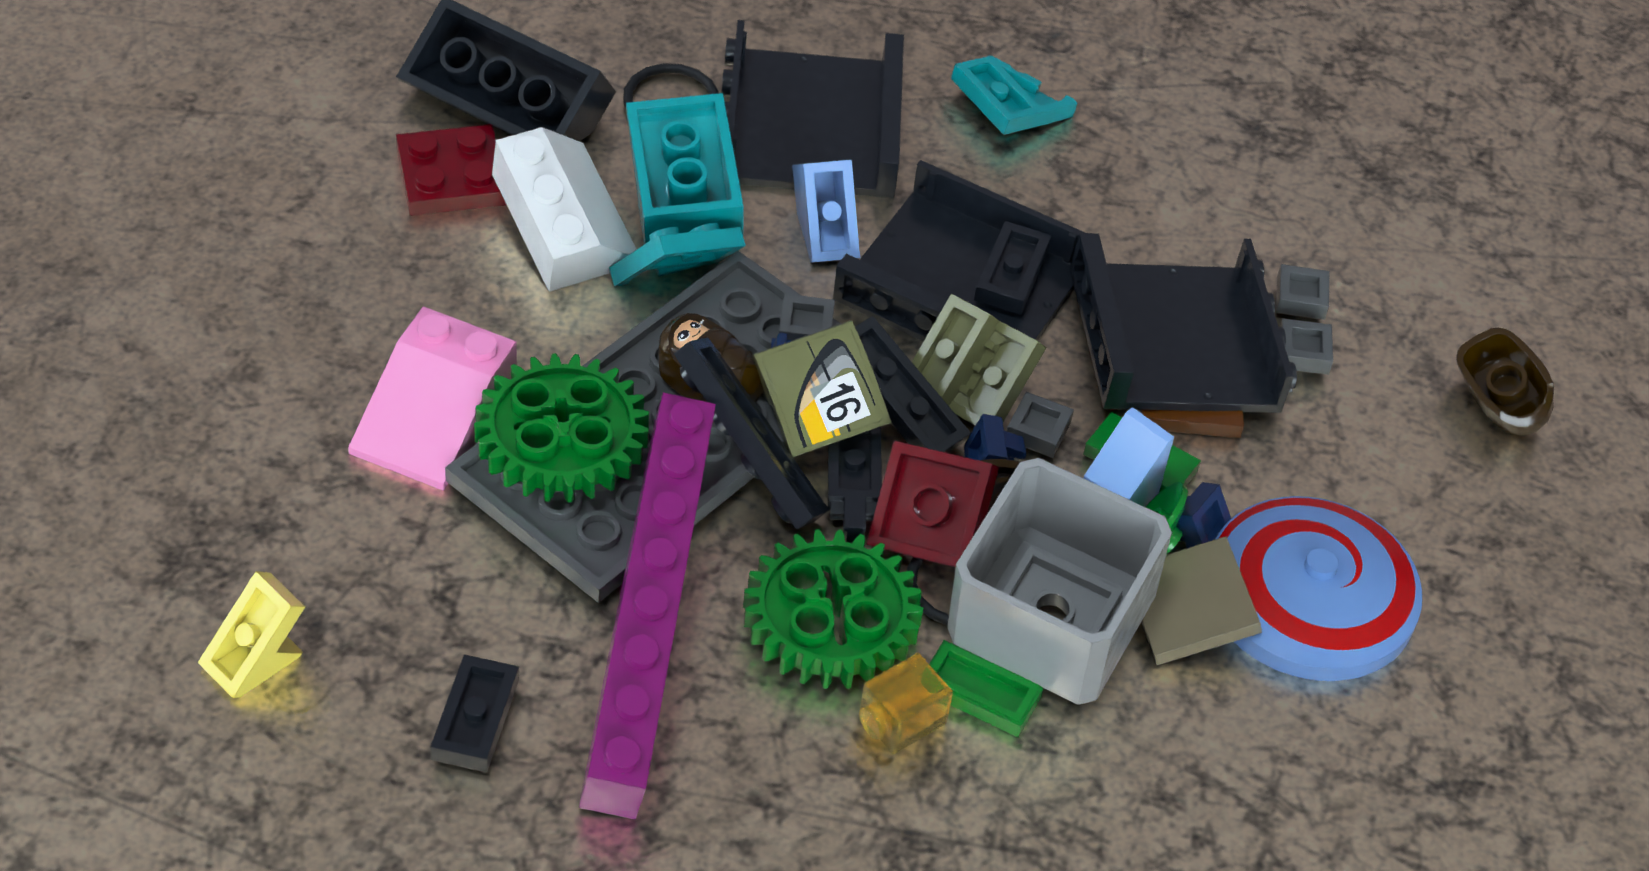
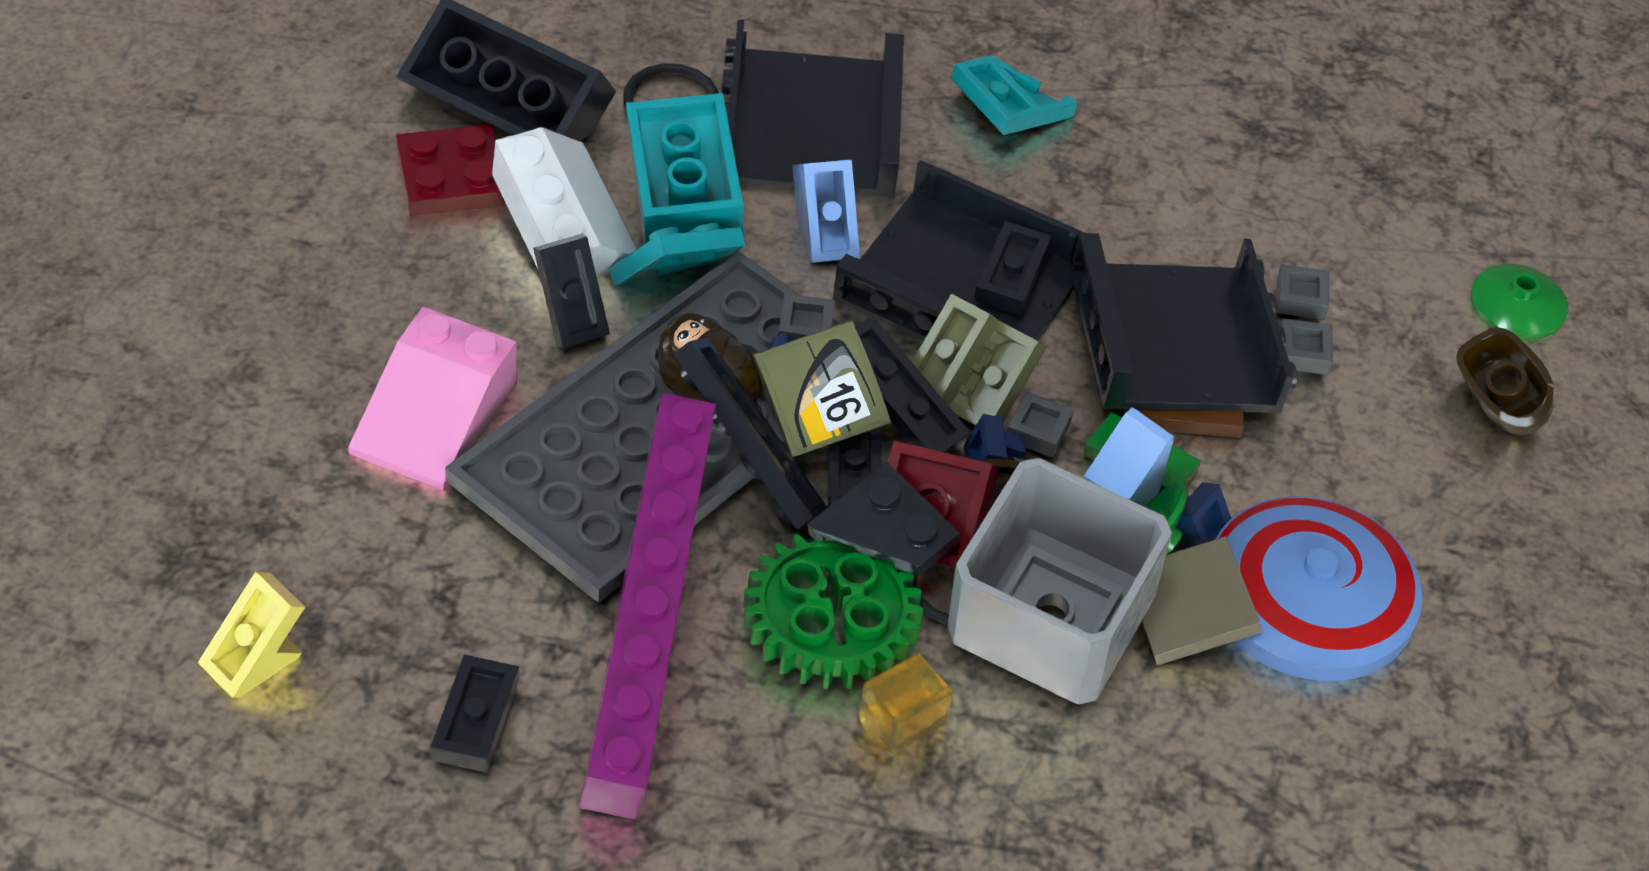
(561, 427): green gear -> none
(571, 290): none -> black plate
(888, 523): none -> black wing
(986, 688): green tile -> none
(1519, 300): none -> green dish

